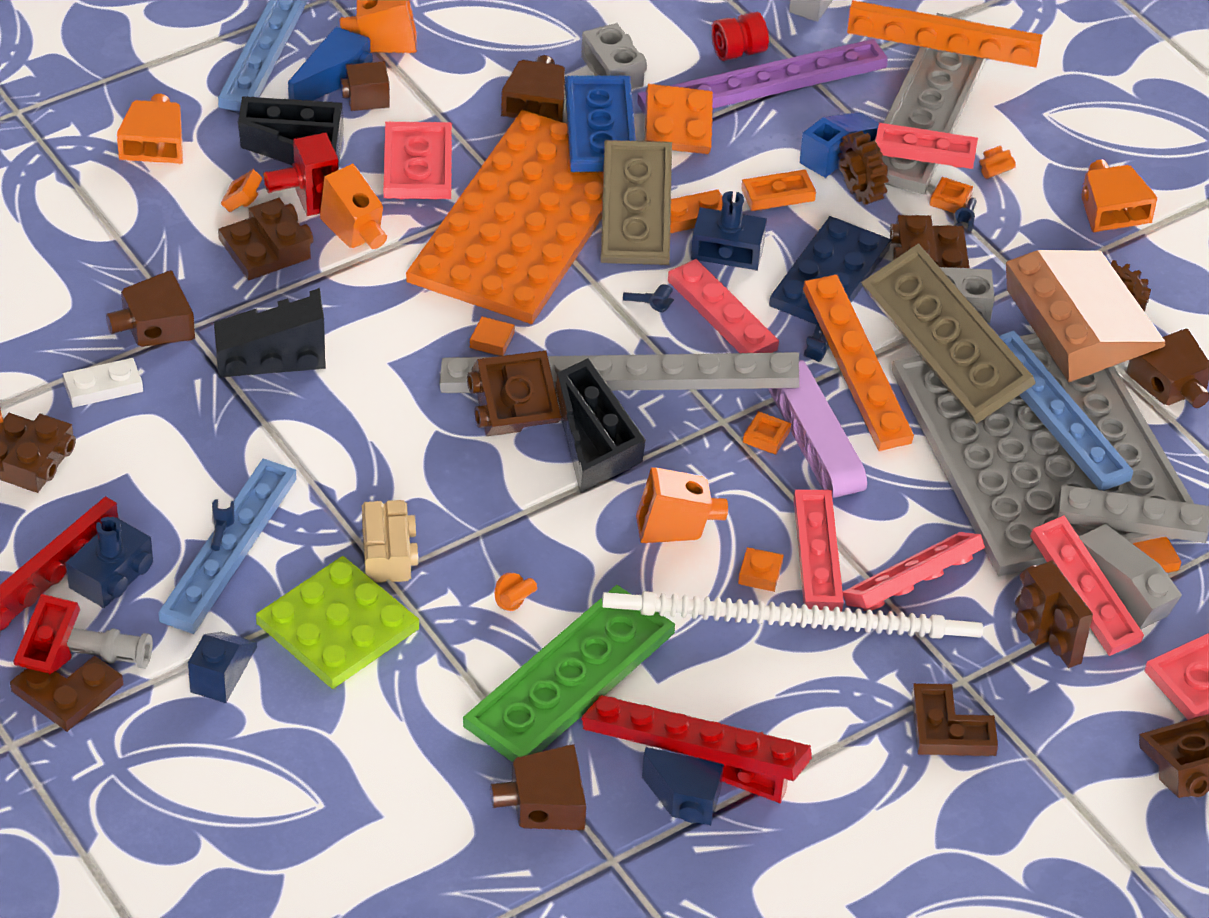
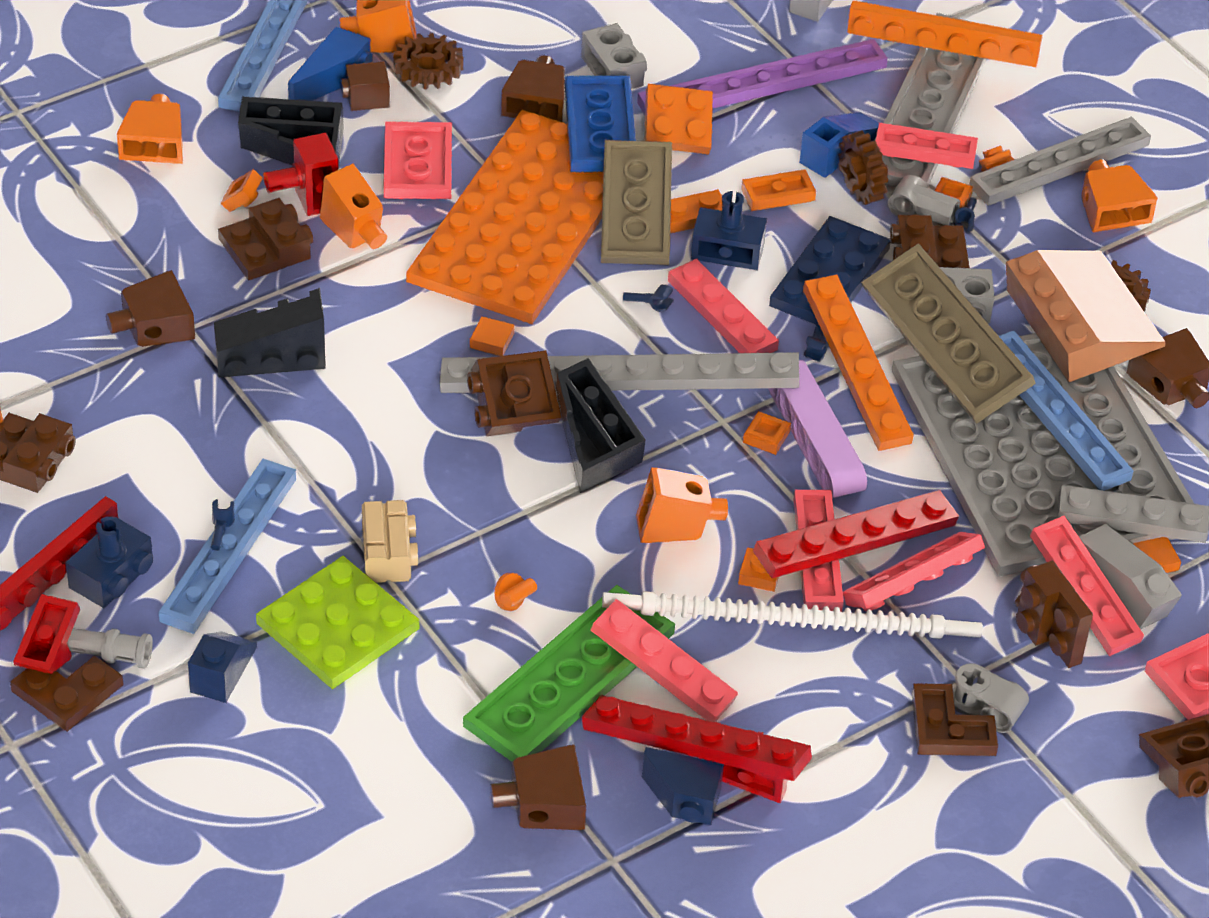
(102, 382): white plate -> none
(428, 61): none -> reddish brown gear
(664, 661): none -> coral plate
(742, 35): red wheel -> none
(855, 533): none -> plate
(915, 198): none -> light grey piece
(989, 696): none -> light grey piece
(1059, 160): none -> light grey plate

